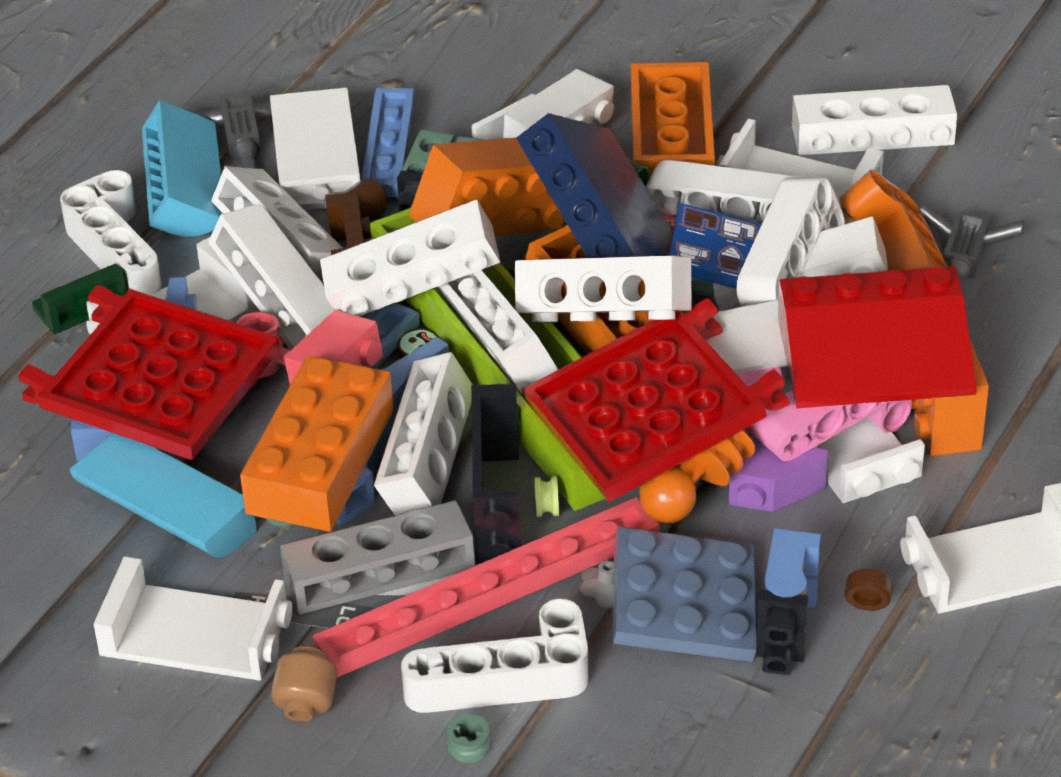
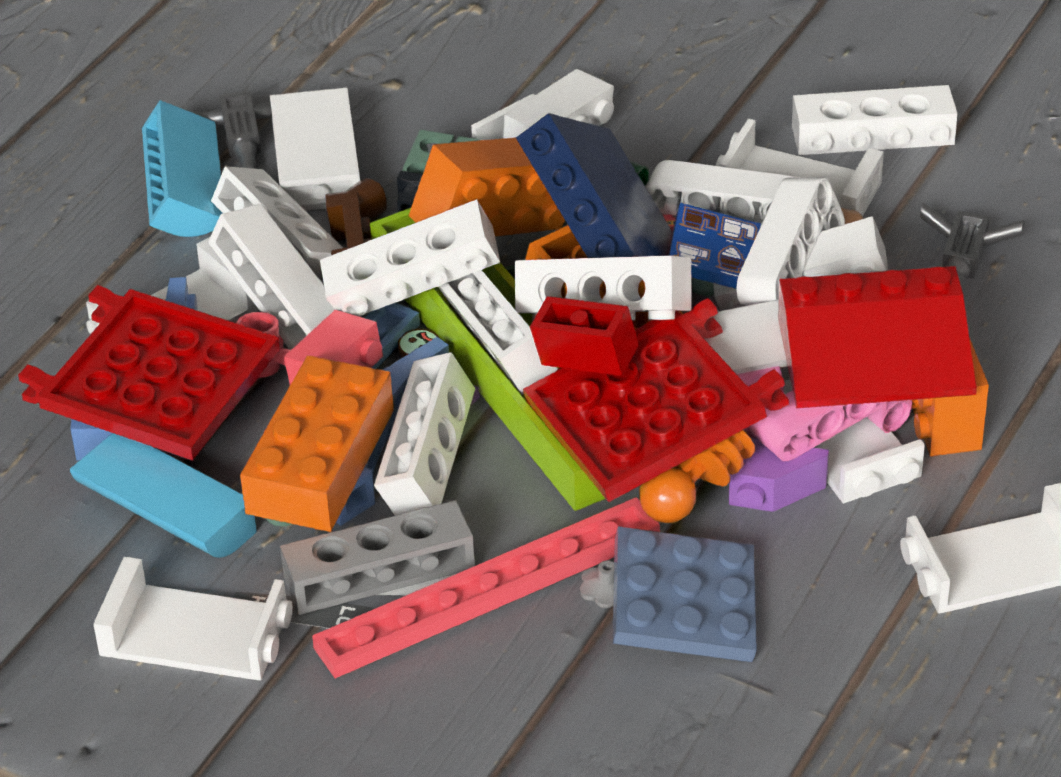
(67, 304): dark green panel -> none
(96, 221): white beam -> none
(304, 683): medium nougat head -> none
(389, 137): medium blue plate -> none
(478, 731): sand green bush -> none
(494, 439): black panel -> none
(502, 669): white beam -> none
(546, 496): yellowish green bush -> none
(584, 335): none -> red brick
(671, 113): orange brick -> none
(782, 607): hips -> none
(868, 590): reddish brown tile -> none
(898, 220): orange beam -> none

